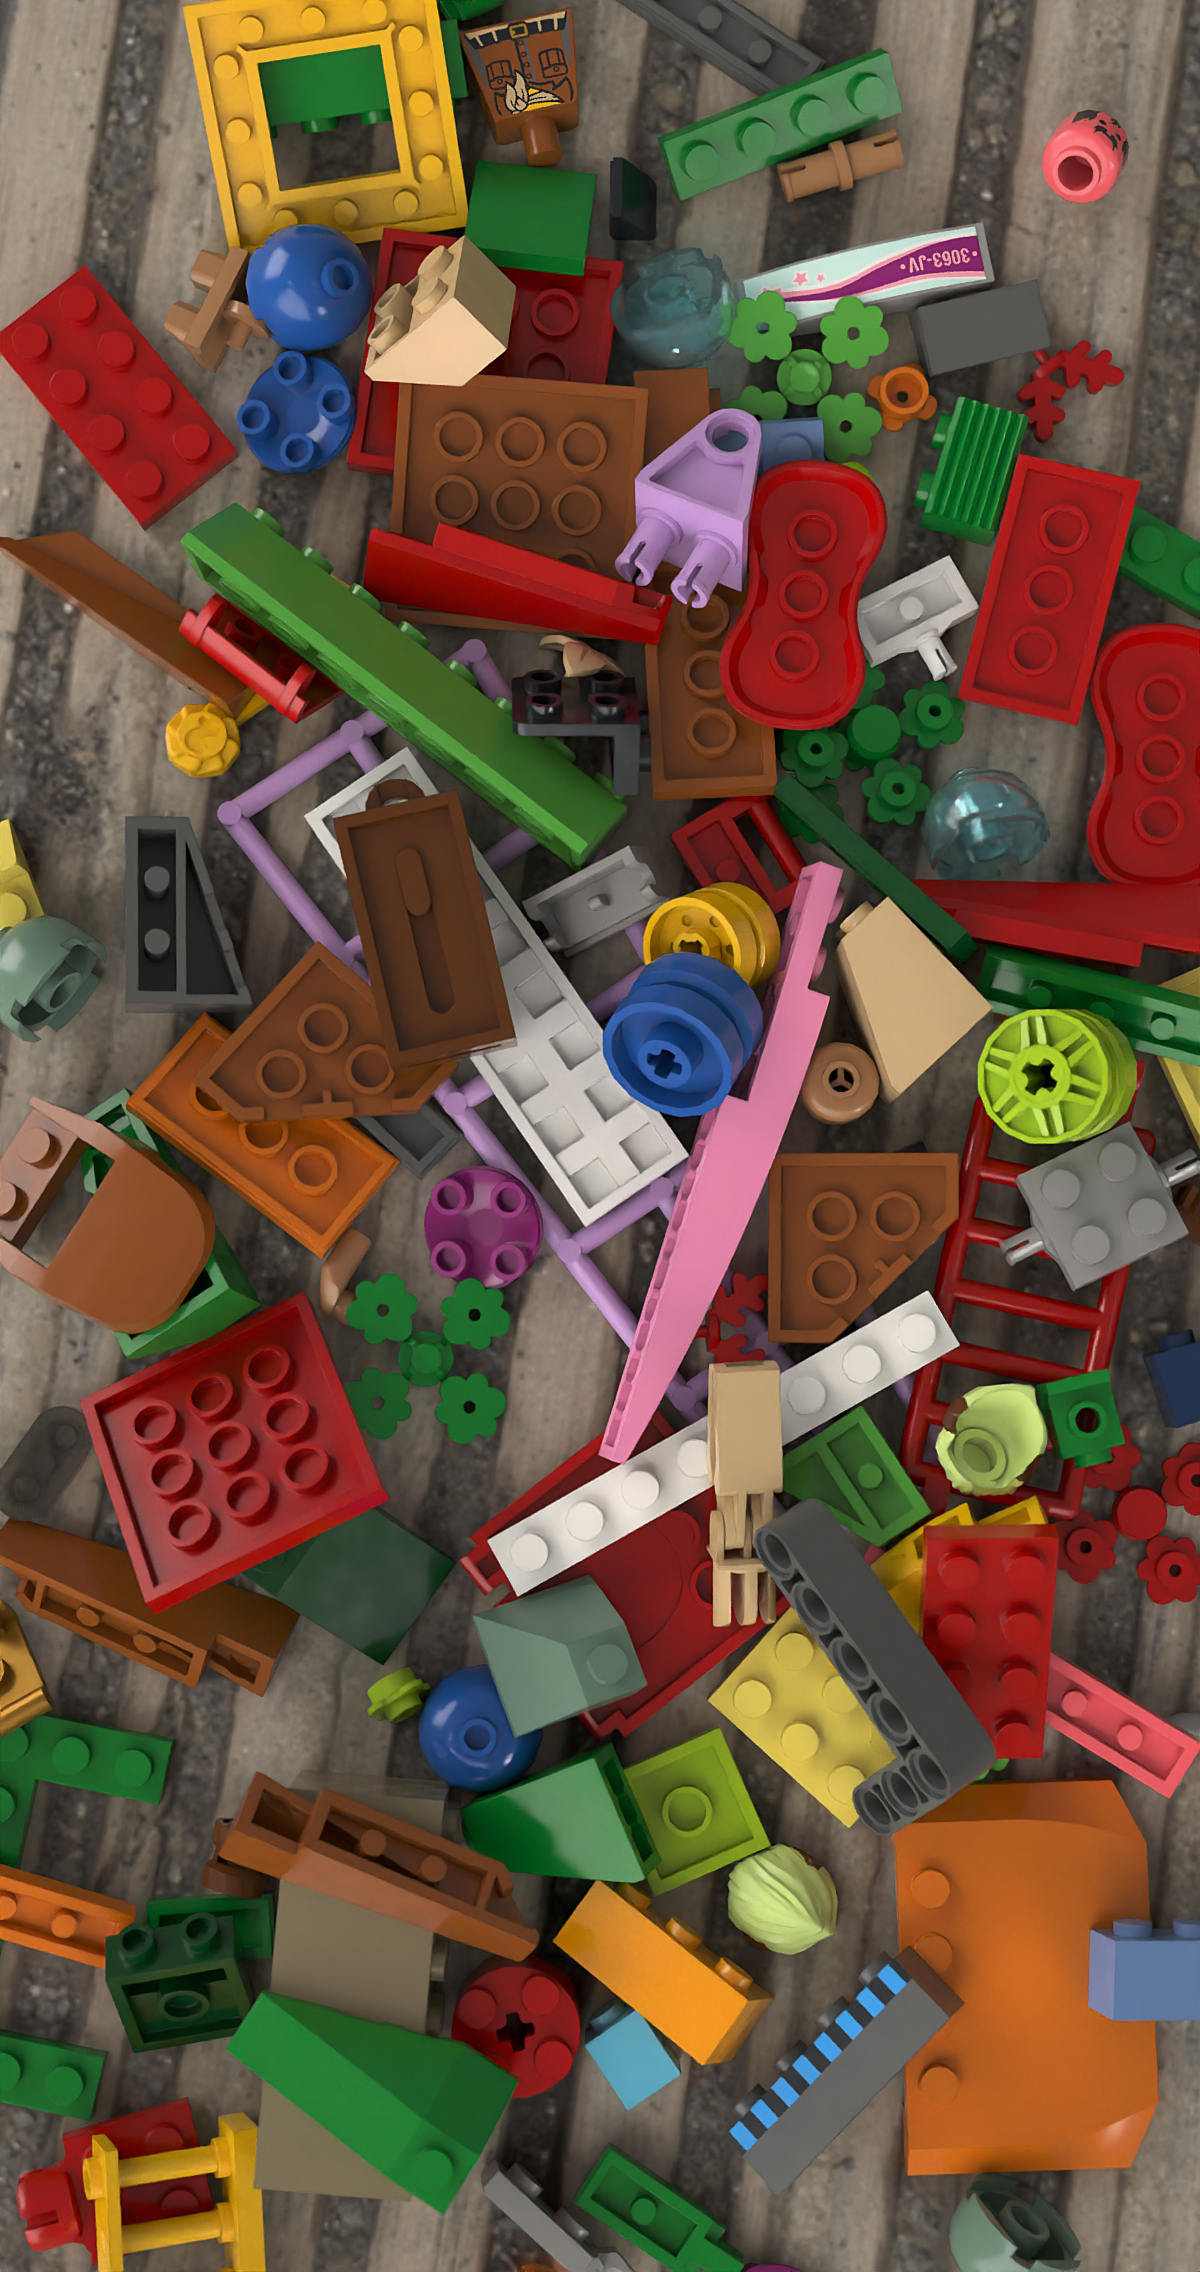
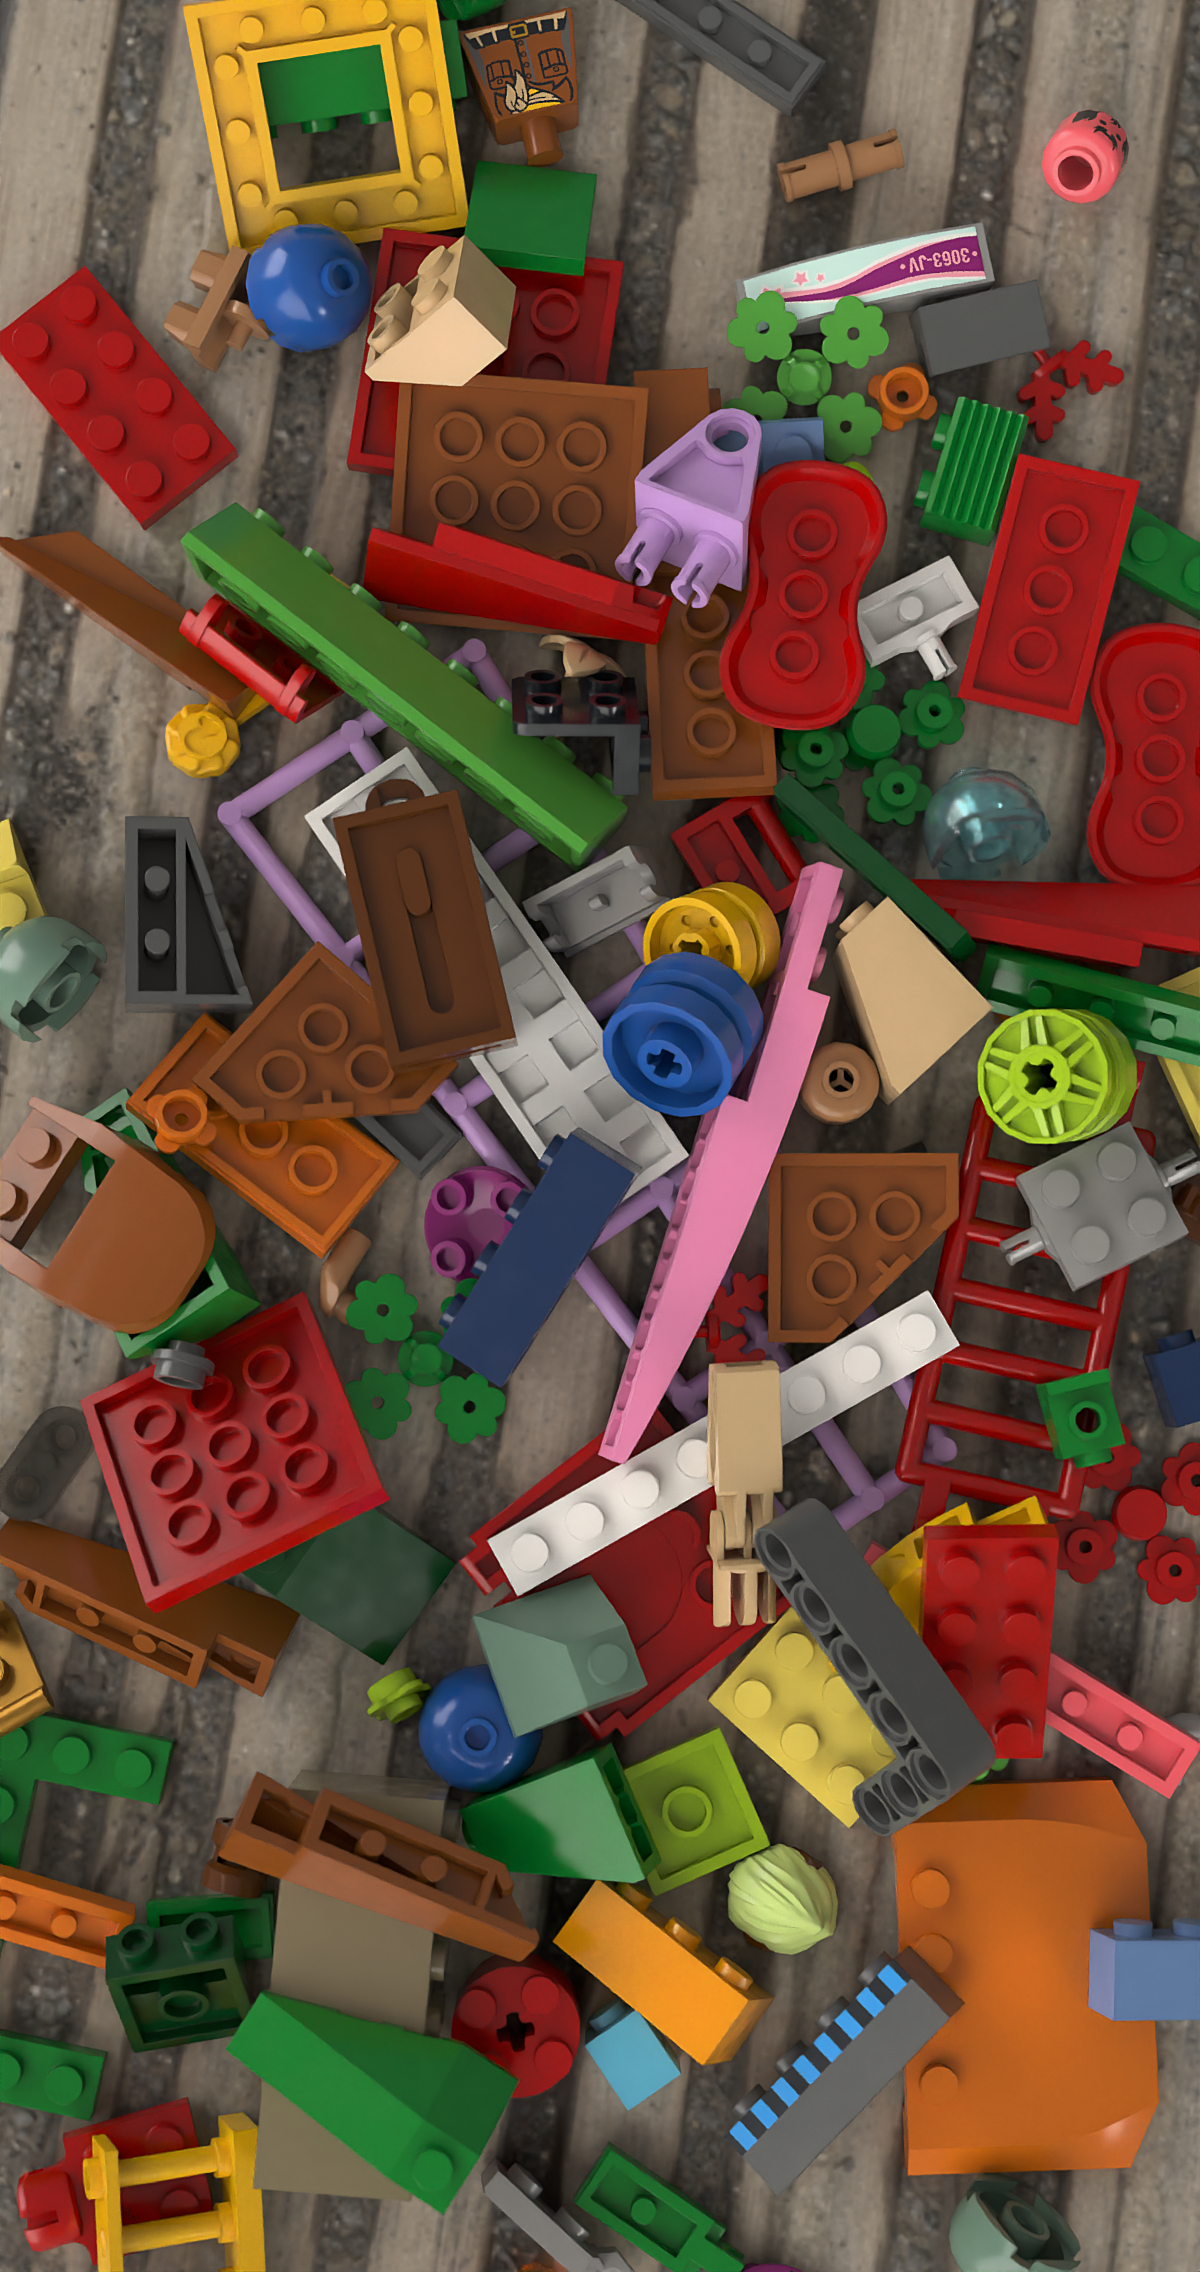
(182, 1365): none -> dark grey plate
(183, 1102): none -> orange plate
(298, 413): blue dish -> none
(538, 1256): none -> dark blue brick
(631, 202): black slope -> none
(676, 310): clear light blue cylinder -> none
(780, 124): green plate -> none
(856, 1479): bright green wing -> none
(992, 1439): yellowish green hair -> none

